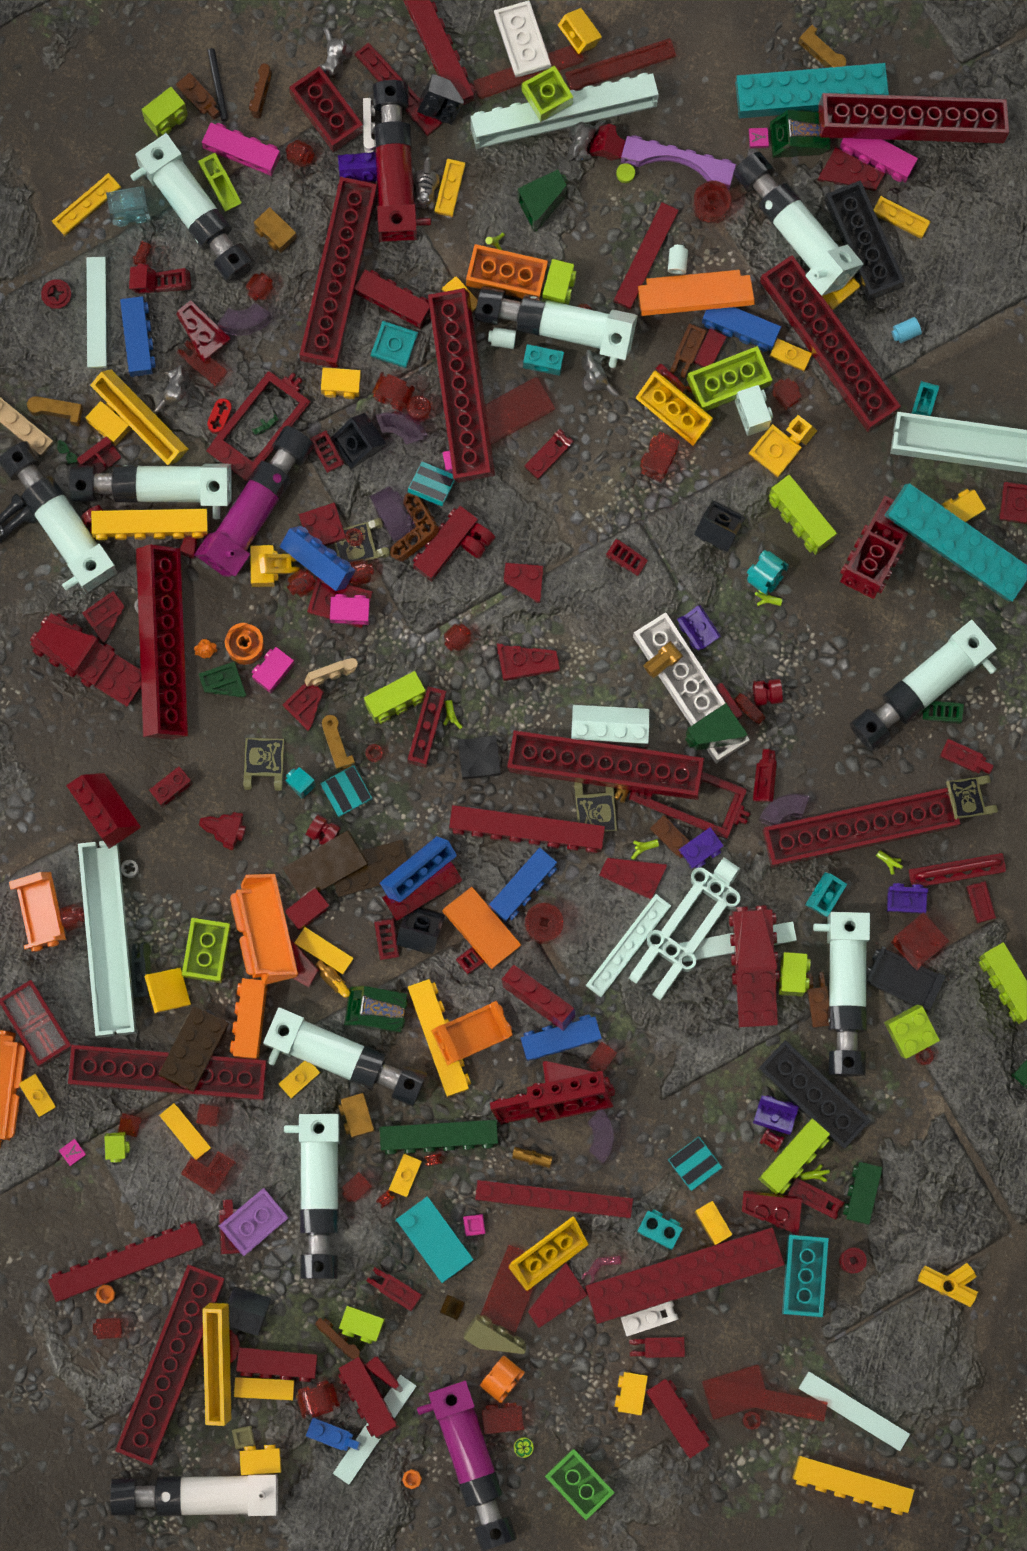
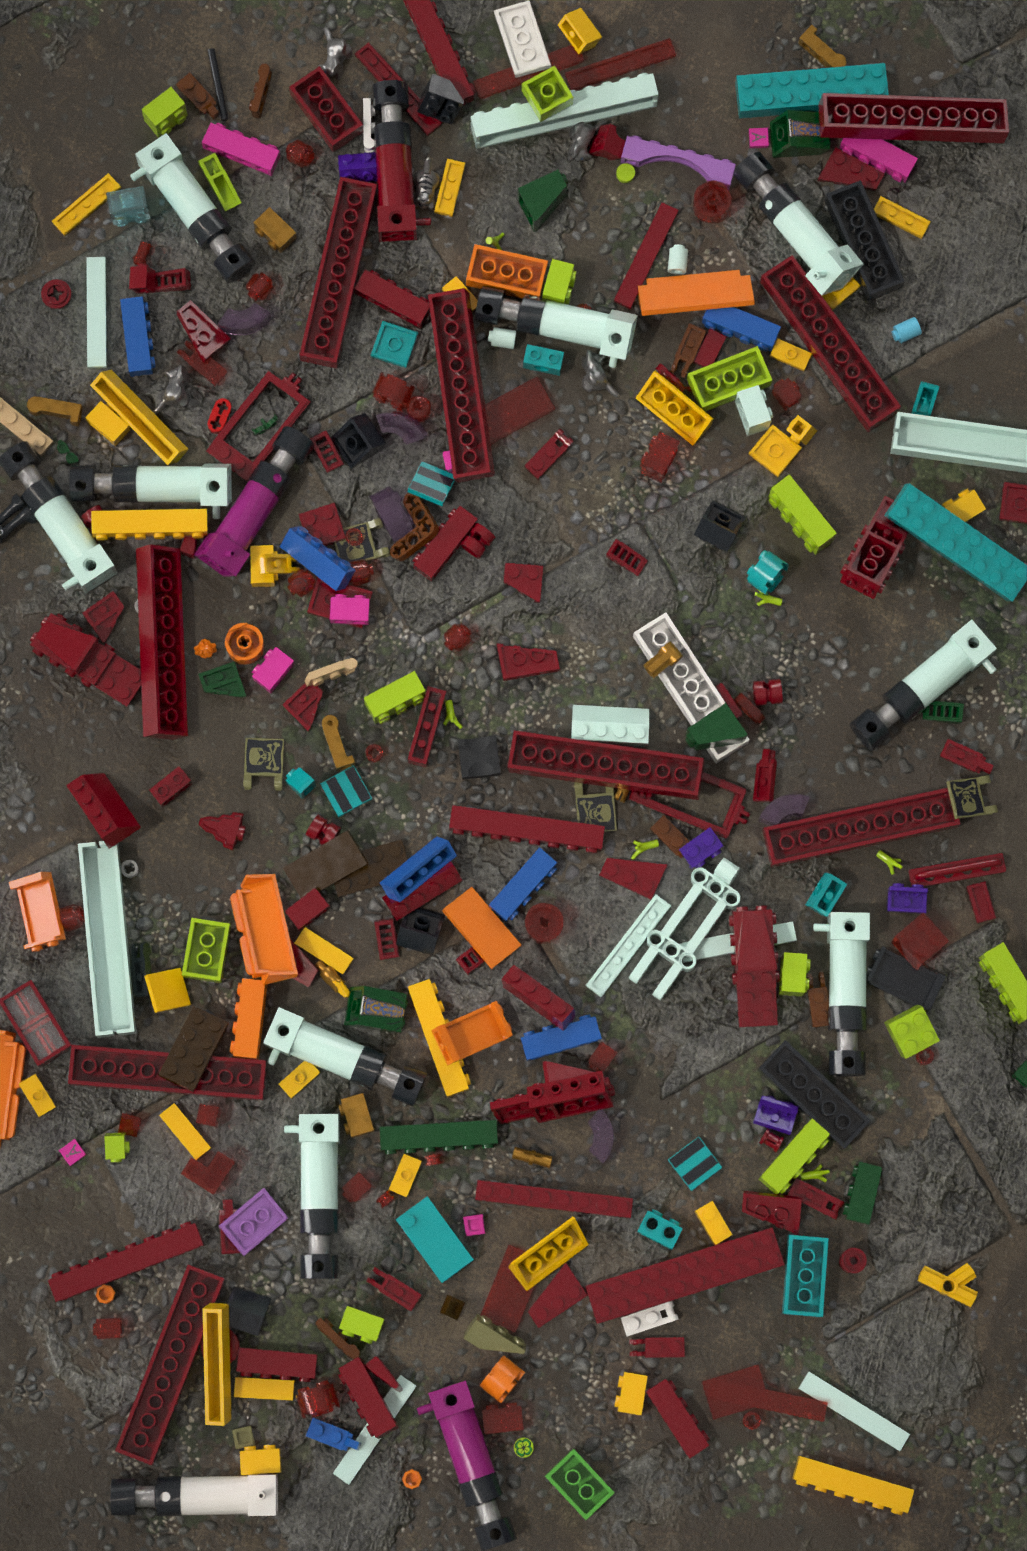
(101, 455): dark red panel -> none
(340, 383): yellow brick -> none
(599, 1262): clear pink arm -> none
(698, 628): dark purple bracket -> none

